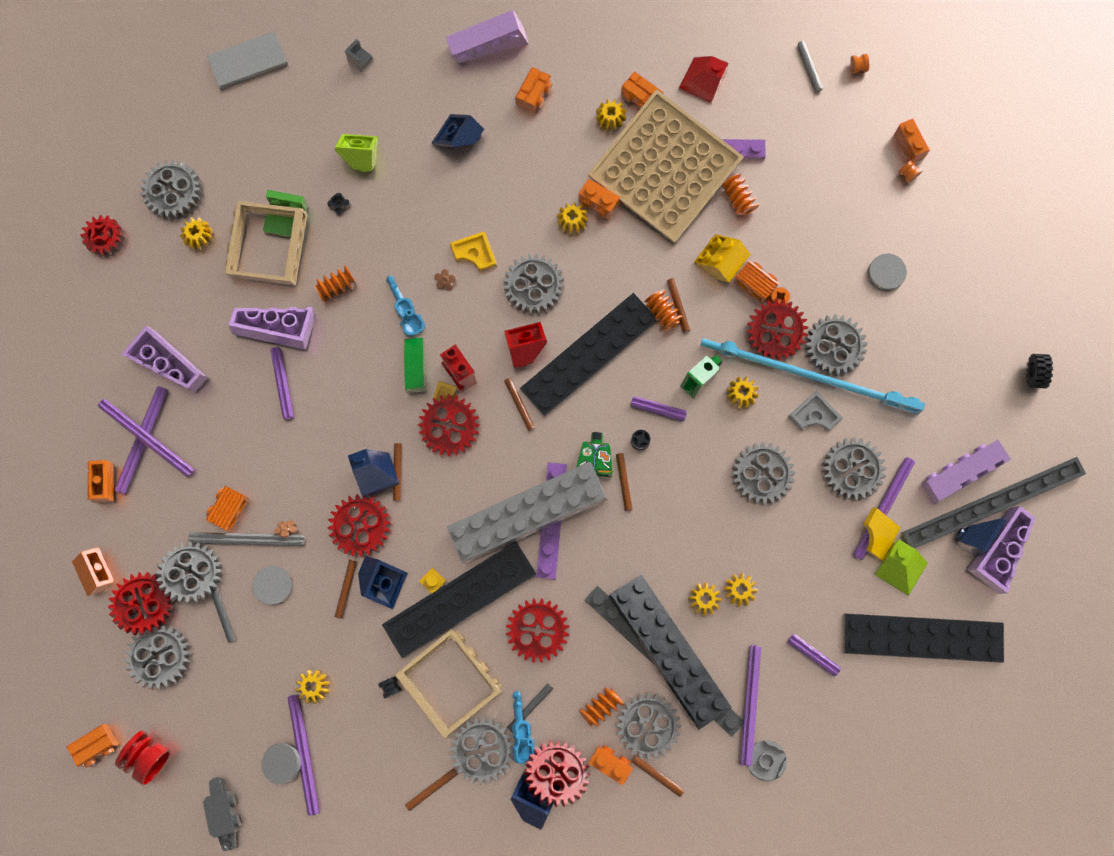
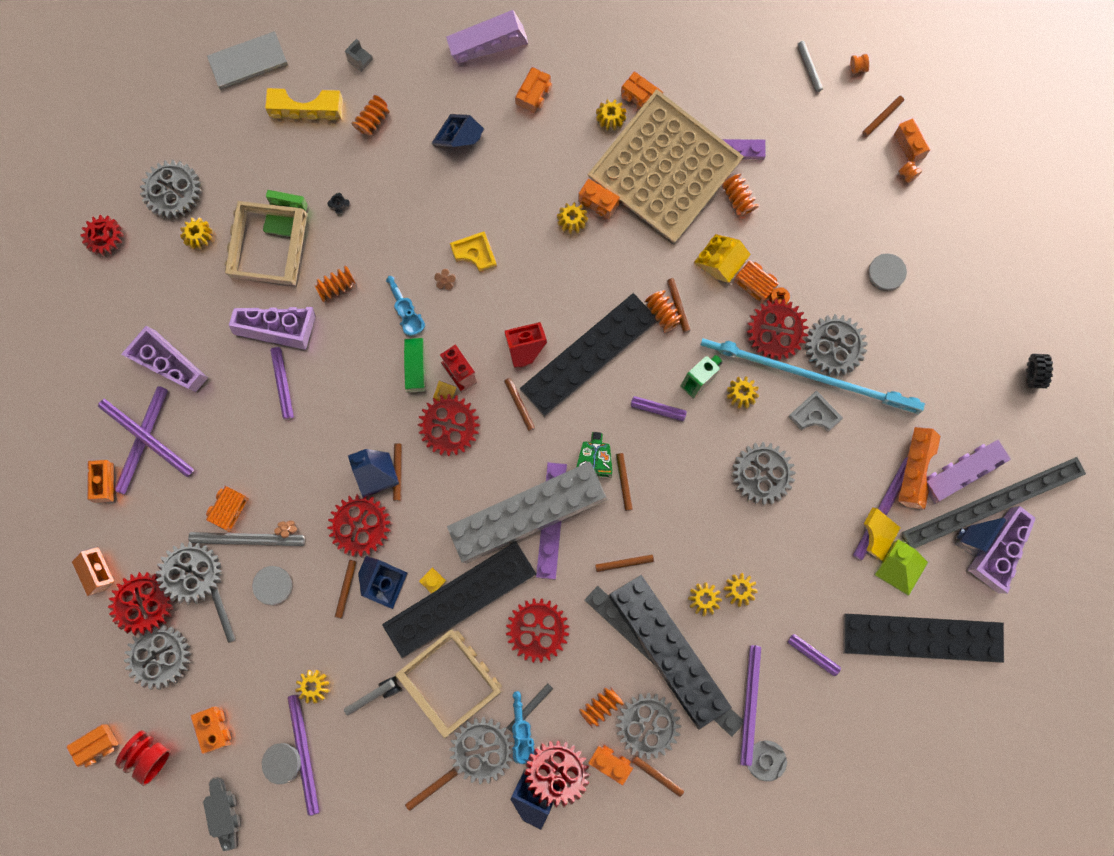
(211, 730): none -> orange brick
(325, 105): none -> yellow arch
(358, 151): lime slope -> none
(369, 697): none -> light grey bar
(370, 115): none -> orange piece
(544, 270): light grey gear -> none
(624, 563): none -> dark orange bar
(641, 436): black wheel -> none
(704, 77): red slope -> none
(863, 484): light grey gear -> none
(896, 103): none -> dark orange bar
(914, 485): none -> orange arch

